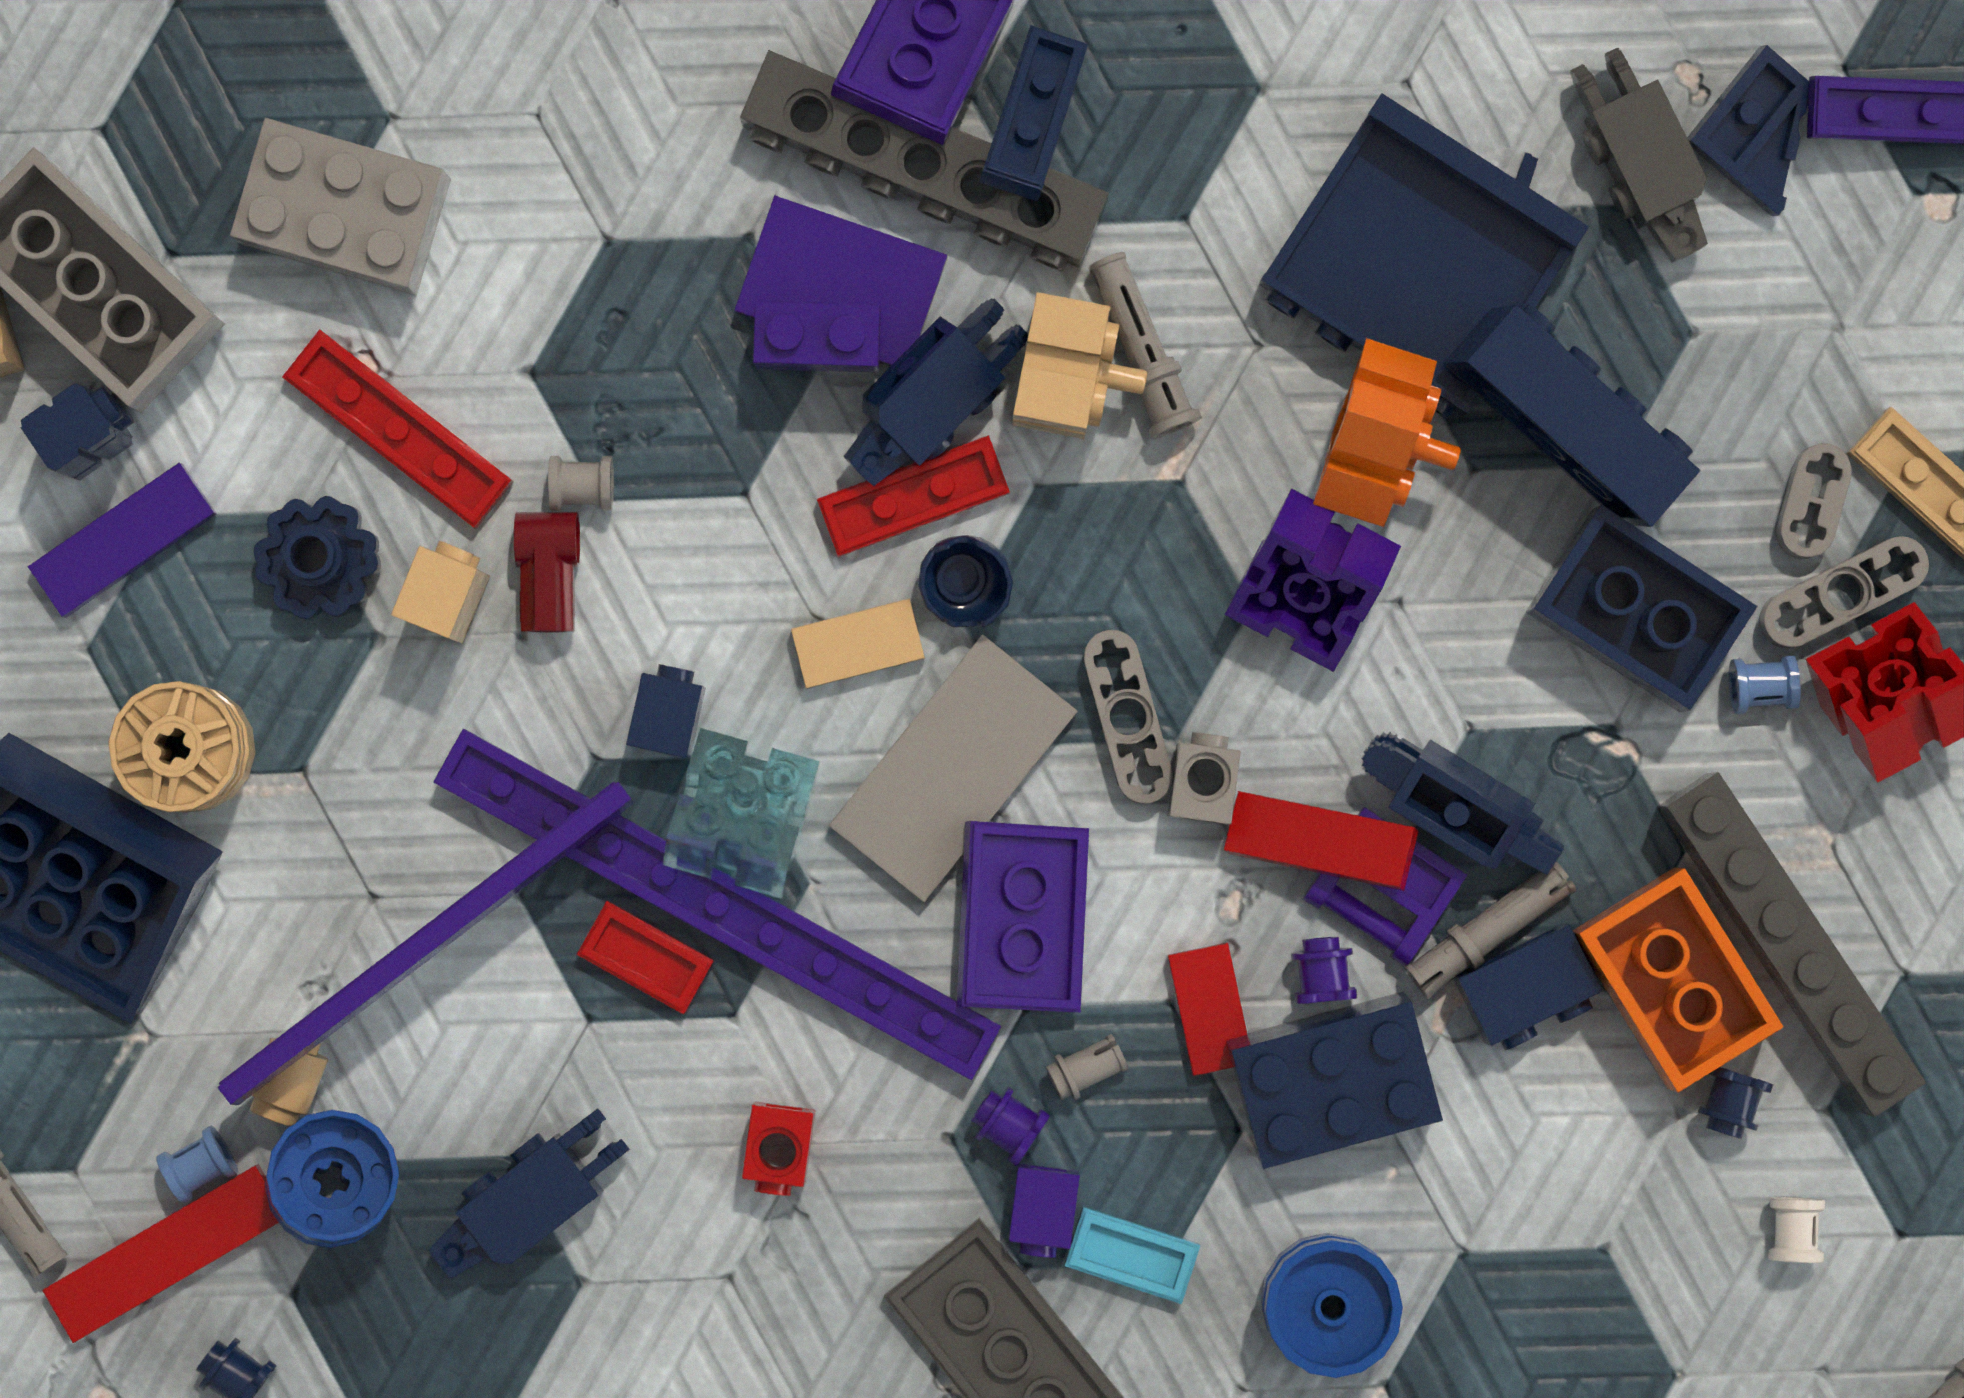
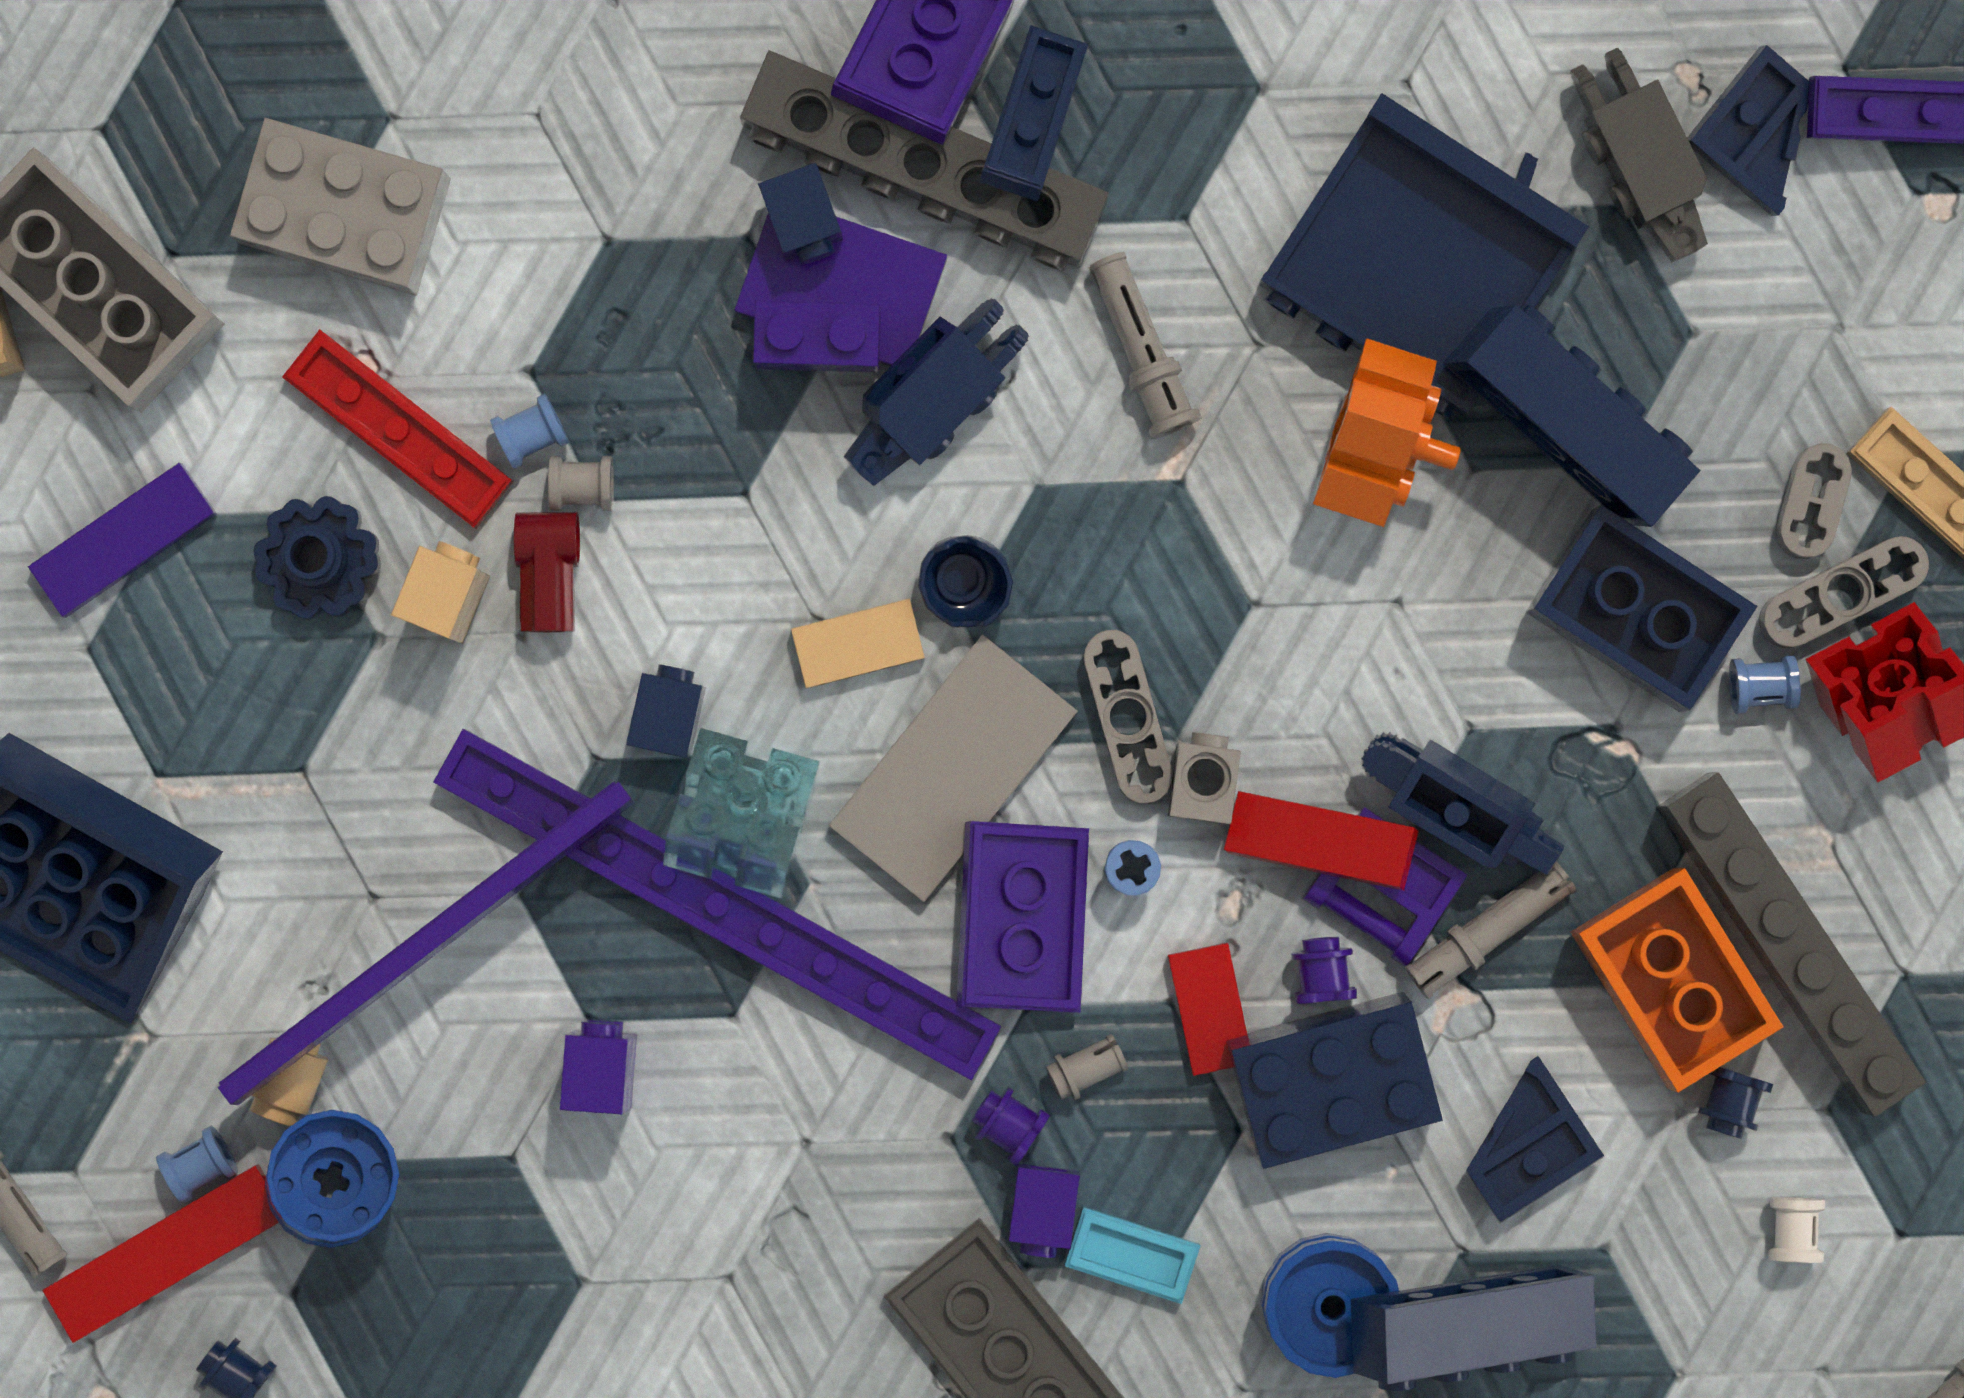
(79, 430): dark blue brick -> none
(215, 733): tan wheel -> none
(527, 1202): dark blue hinge -> none
(529, 431): none -> medium blue bush
(598, 1068): none -> dark purple brick
(645, 957): red tile -> none
(788, 1120): red brick -> none
(801, 214): none -> dark blue brick
(913, 496): red tile -> none
(1070, 367): tan brick -> none
(1150, 873): none -> medium blue bush
(1313, 580): dark purple brick -> none
(1473, 1326): none -> dark blue brick
(1529, 986): dark blue brick -> none
(1531, 1146): none -> dark blue wing

